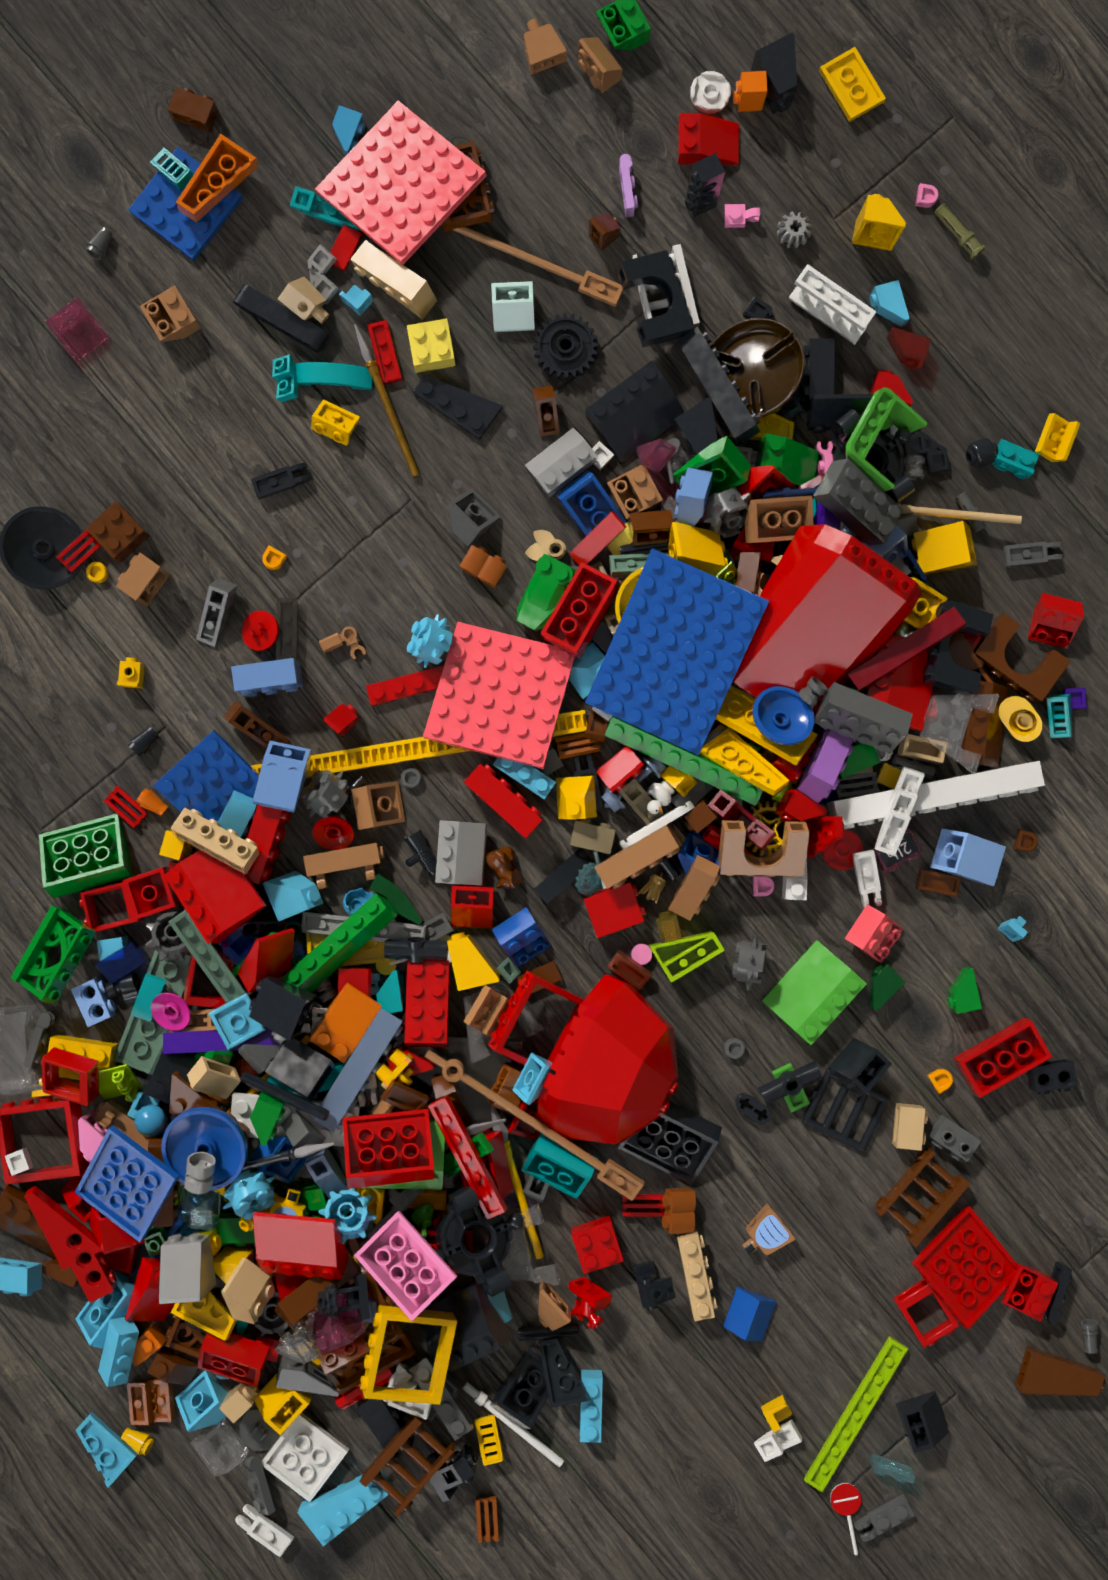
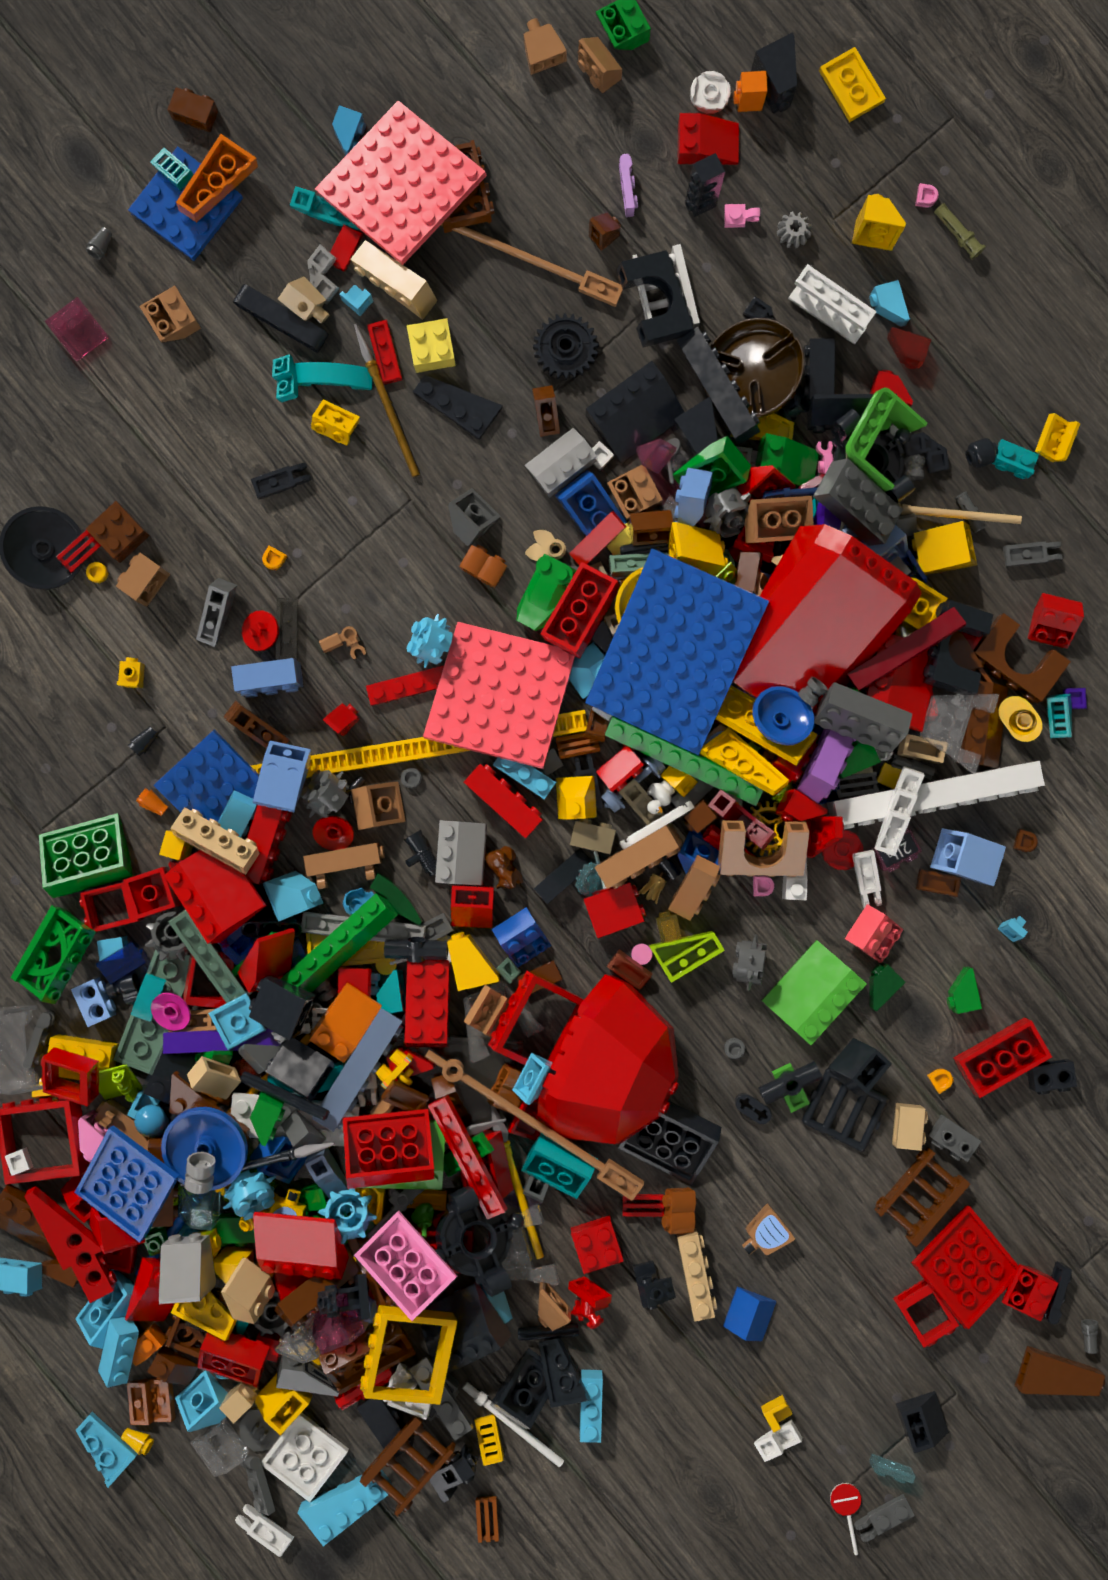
(113, 795): red tile -> none
(513, 306): light aqua slope -> none
(855, 1414): lime tile -> none

